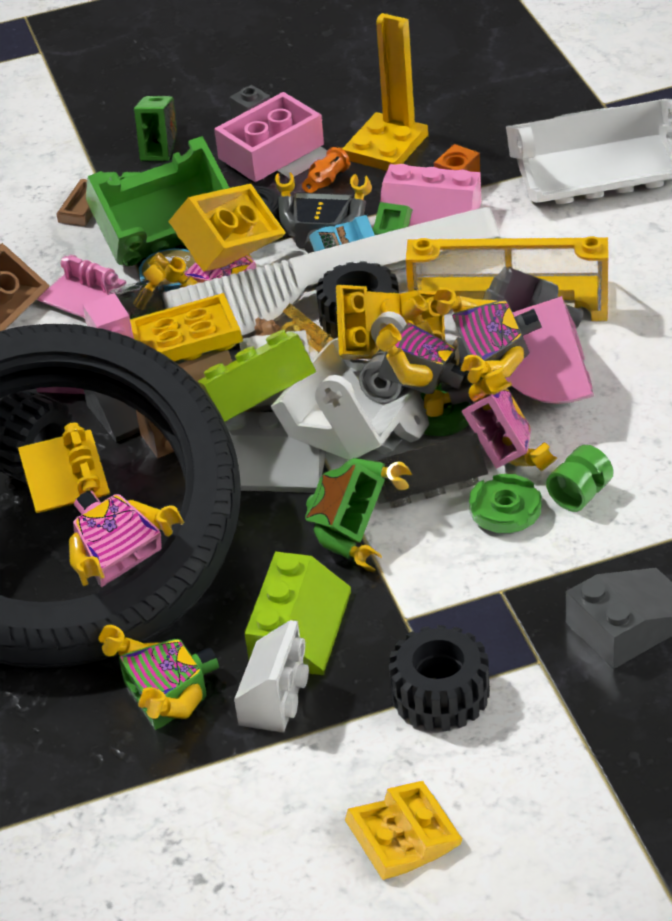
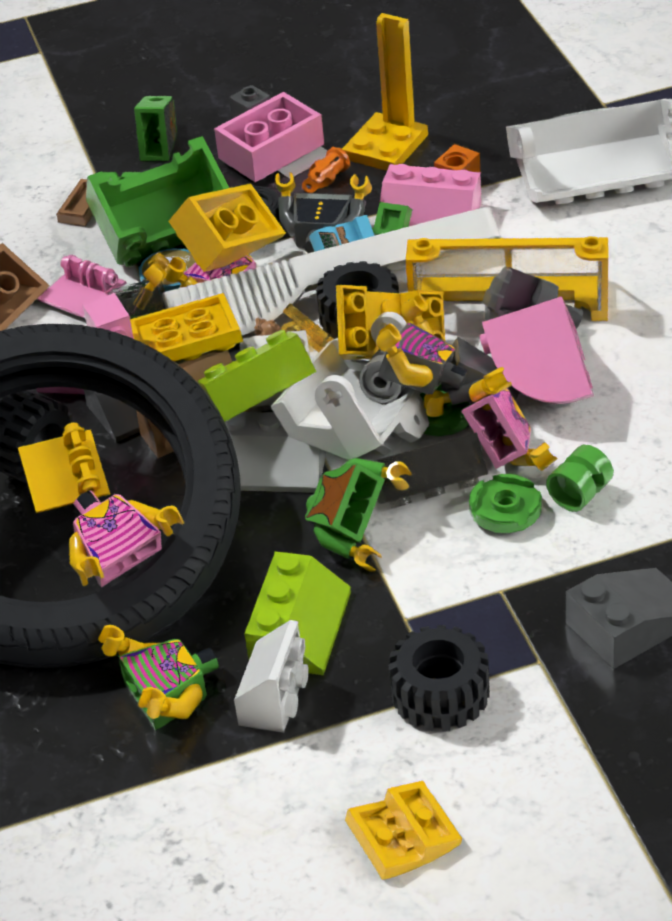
(488, 332): torso -> none

